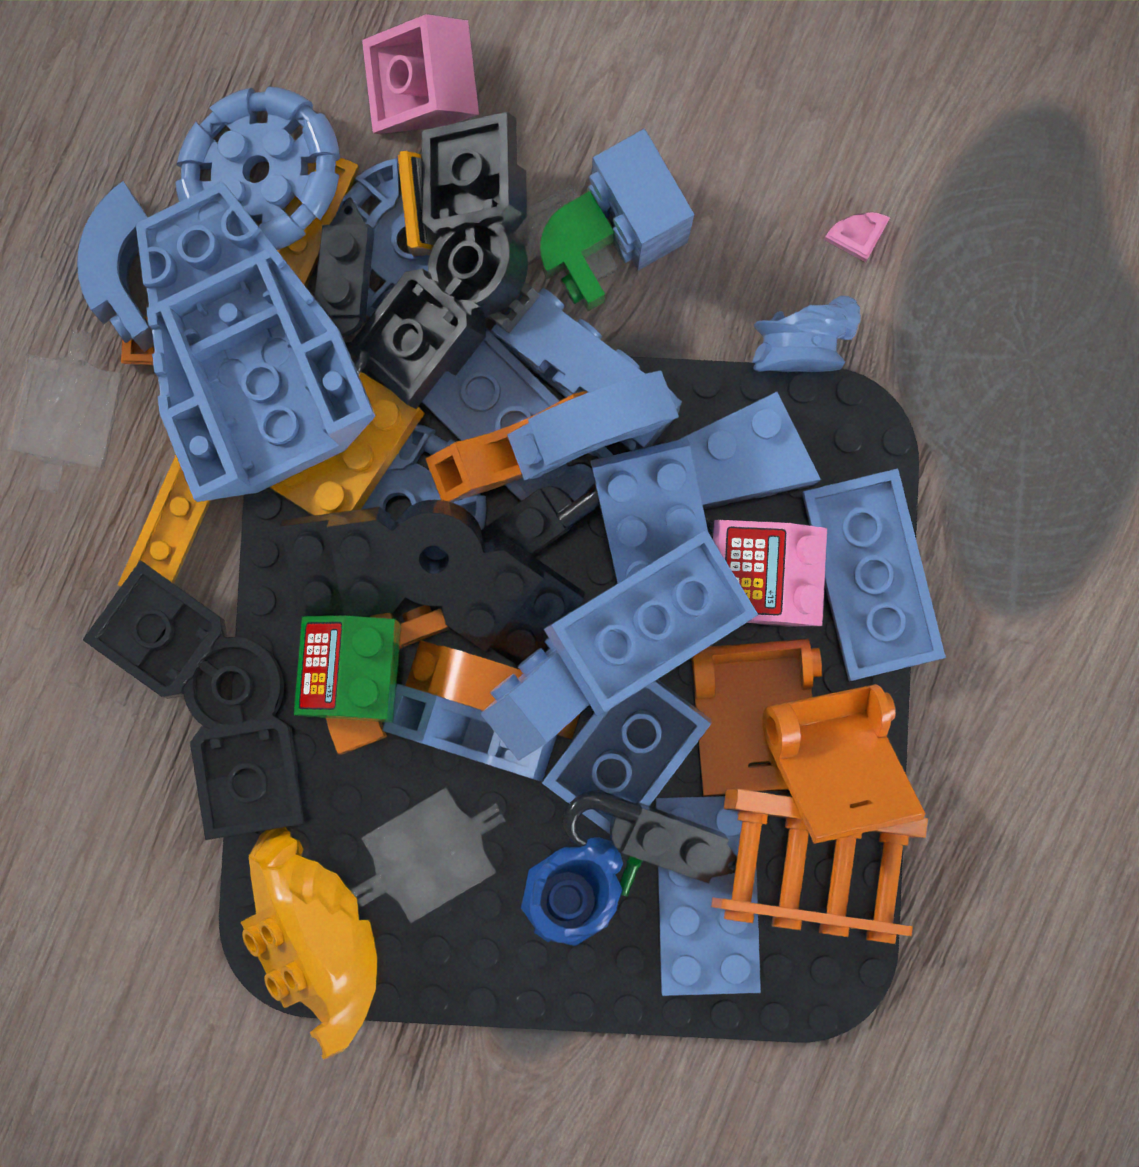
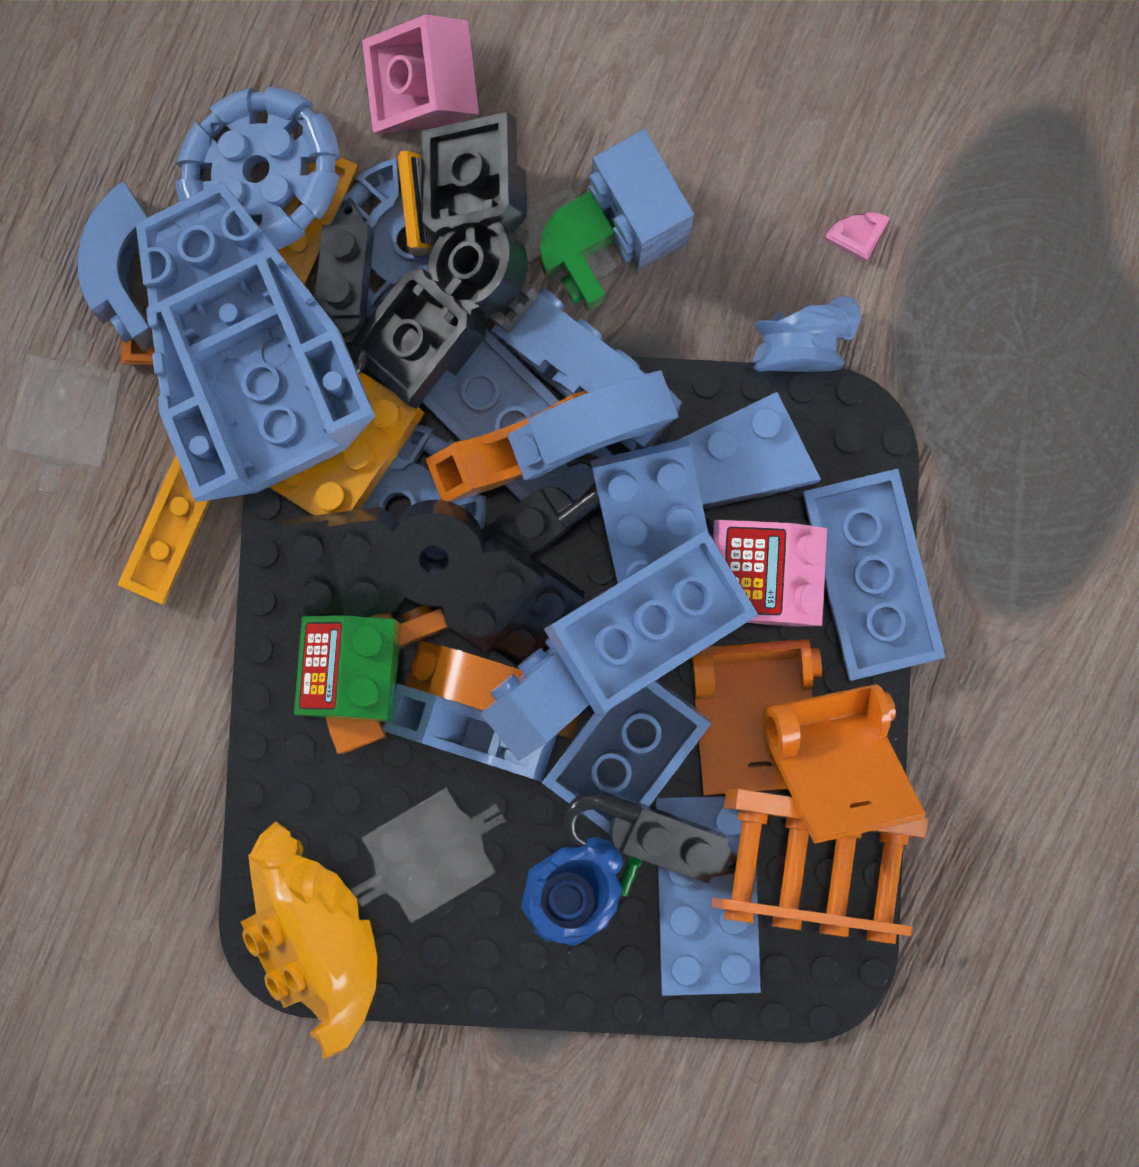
(182, 649): black plate -> none

